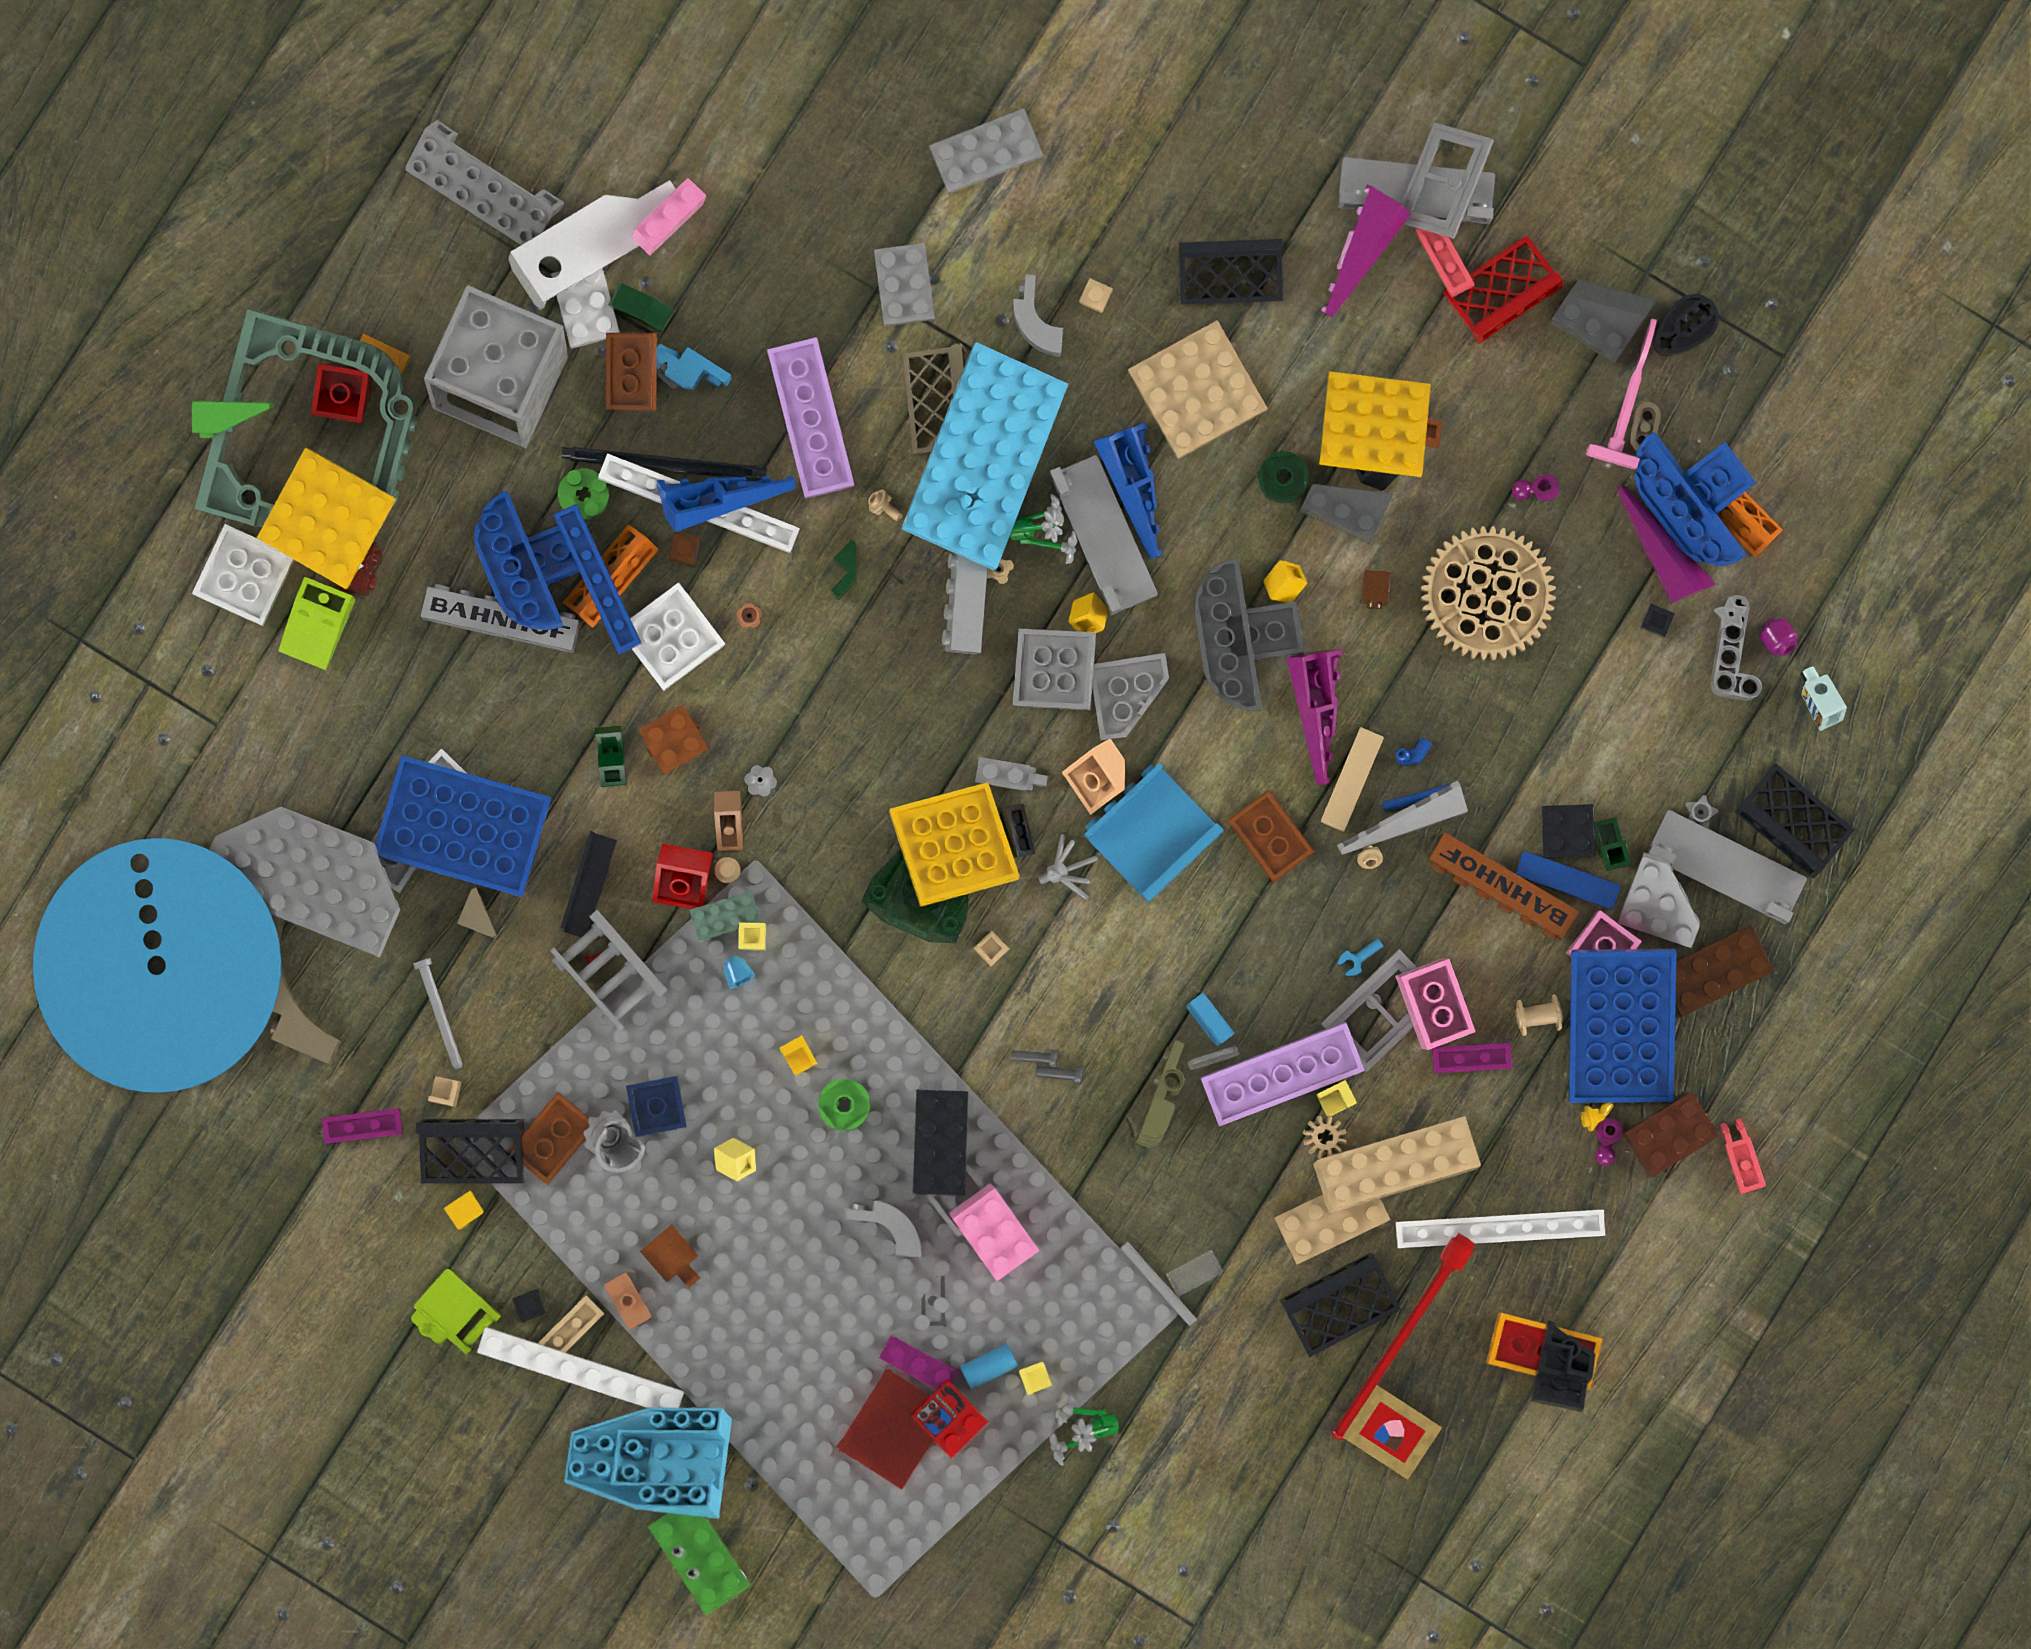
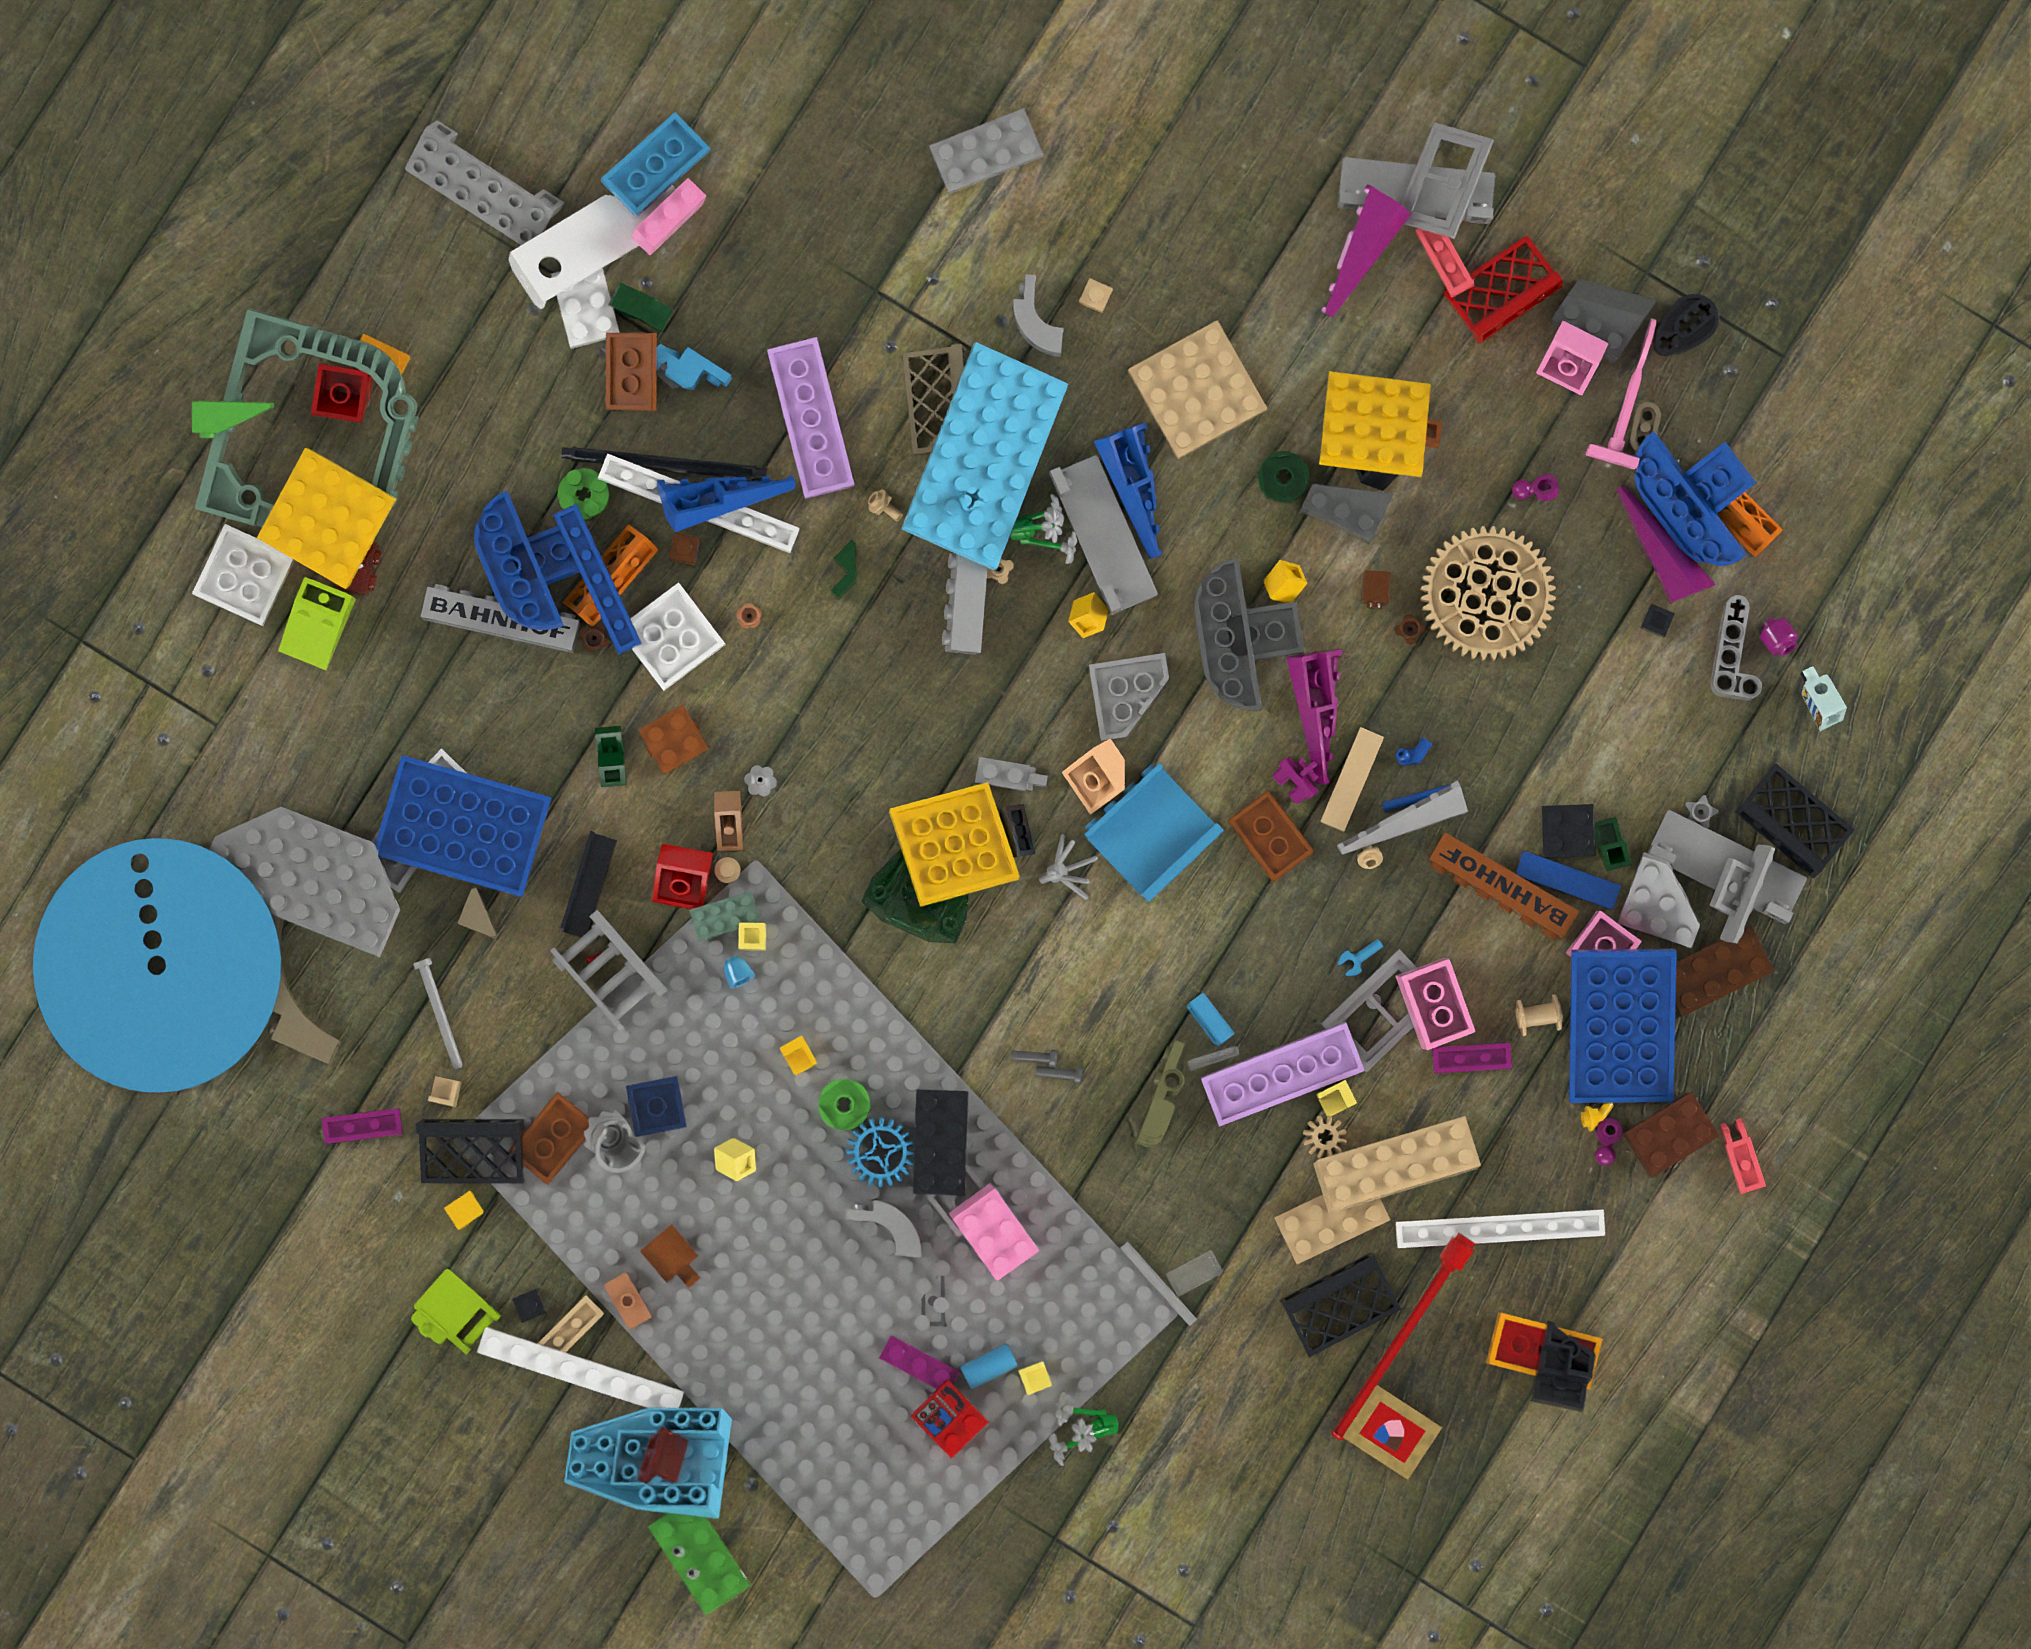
(498, 361): light grey piece -> none
(591, 644): none -> reddish brown plate
(655, 164): none -> dark azure plate
(663, 1456): none -> clear red panel
(874, 1131): none -> dark azure gear
(885, 1433): clear red piece -> none
(904, 284): light grey plate -> none
(991, 948): tan tile -> none
(1054, 669): light grey plate -> none
(1227, 249): black fence -> none
(1304, 788): none -> magenta hips
(1417, 628): none -> reddish brown plate
(1572, 358): none -> bright pink brick
(1723, 613): light grey plate -> none
(1739, 889): none -> light grey bracket

